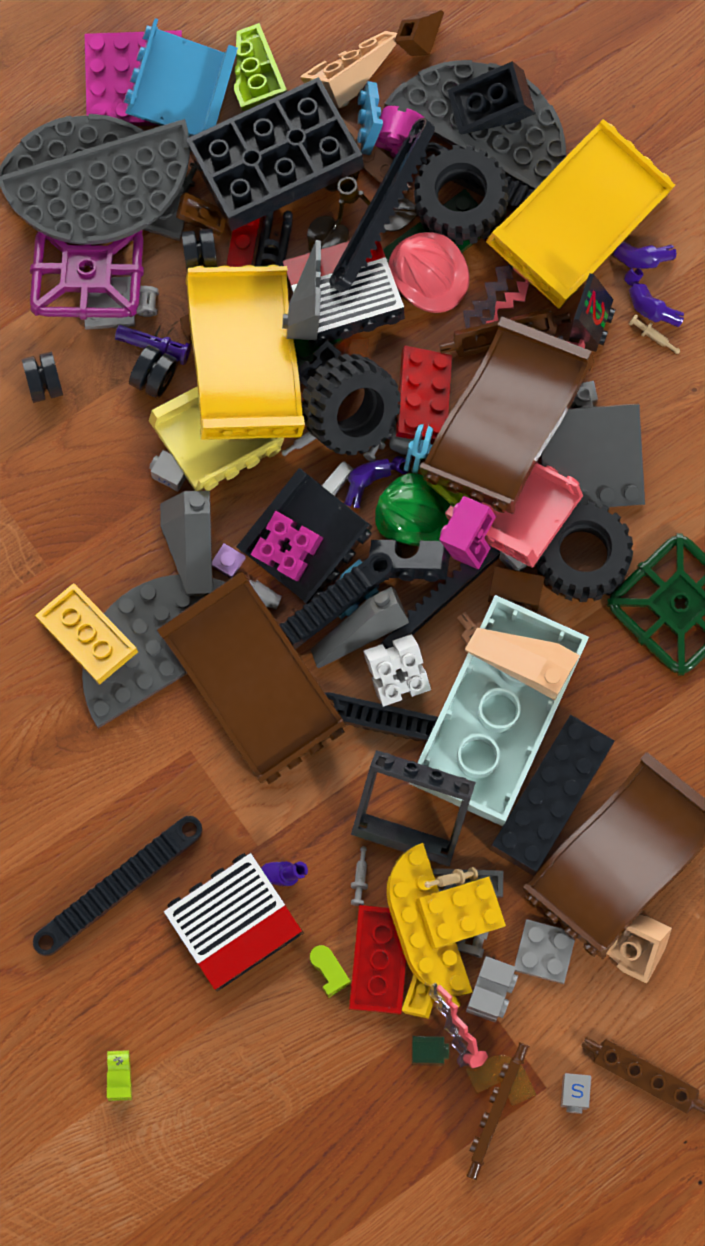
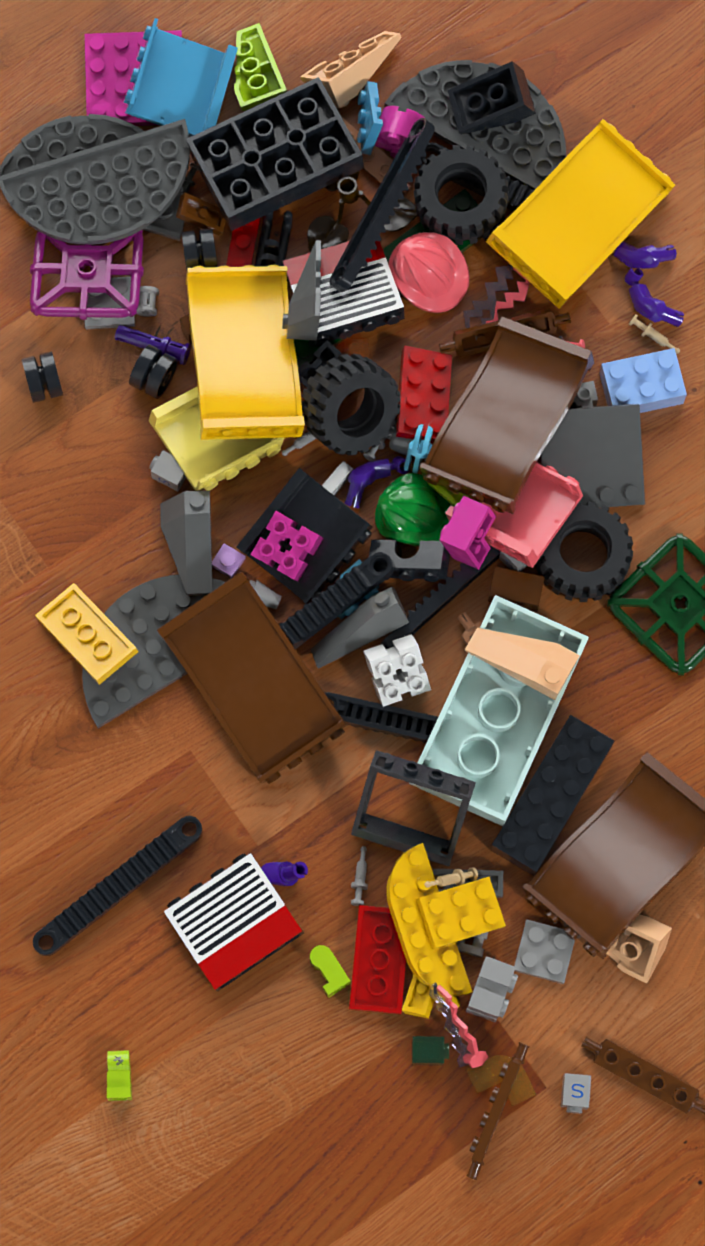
(419, 32): reddish brown slope -> none
(592, 315): black slope -> none
(646, 379): none -> light blue brick

